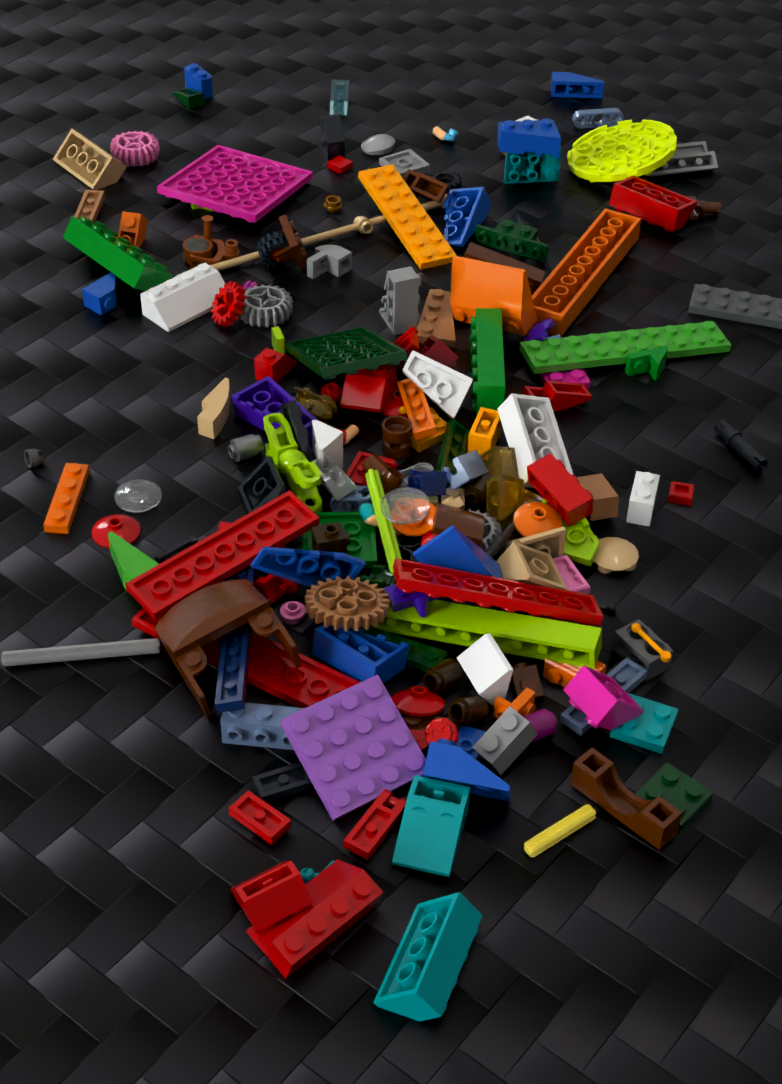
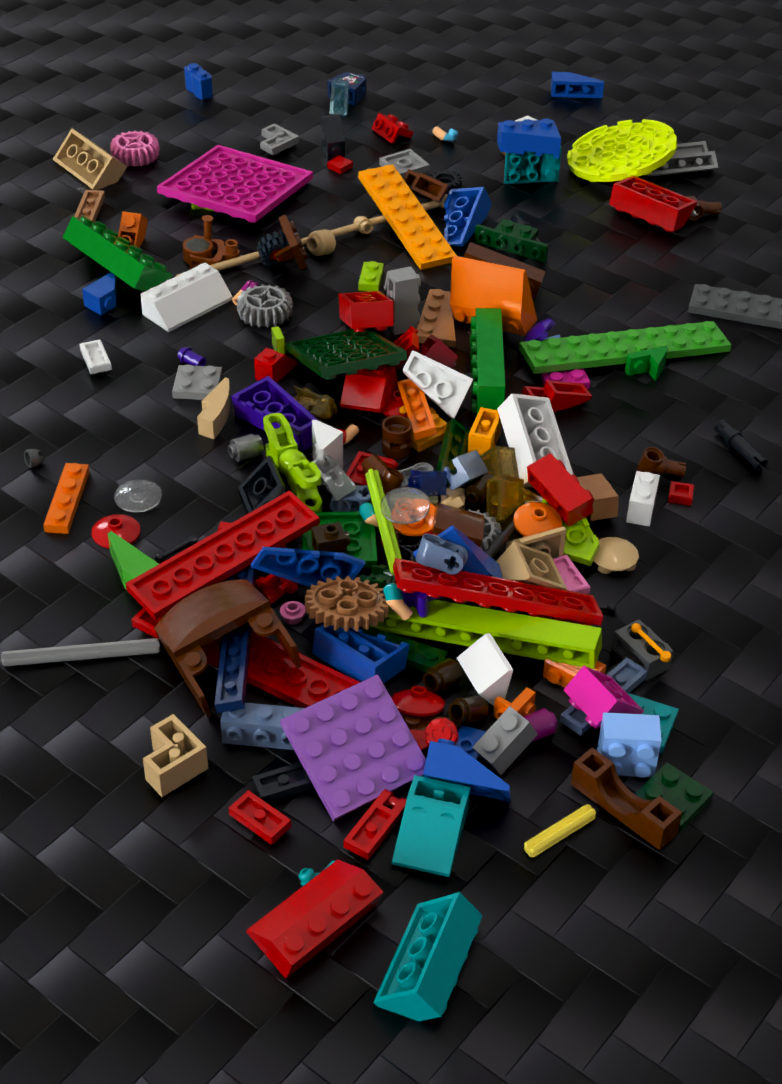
(95, 356): none -> white plate
(176, 756): none -> tan brick
(186, 355): none -> dark purple pin
(190, 97): dark green slope -> none
(195, 381): none -> light grey plate
(228, 304): red gear -> none
(272, 895): red slope -> none
(277, 139): none -> light grey plate
(293, 414): black plate -> none
(321, 242): none -> tan head
(331, 259): light grey brick -> none
(332, 390): red plate -> none
(333, 203): pearl gold plate -> none
(357, 86): none -> dark blue torso
(366, 310): none -> red brick
(371, 276): none -> lime plate
(378, 144): light grey hat -> none
(390, 127): none -> red bracket
(395, 600): none -> arm
(438, 554): none -> sand blue piece
(526, 676): reddish brown bracket -> none
(585, 269): orange brick -> none
(590, 114): sand blue beam -> none
(631, 742): none -> light blue brick
(655, 462): none -> reddish brown pin

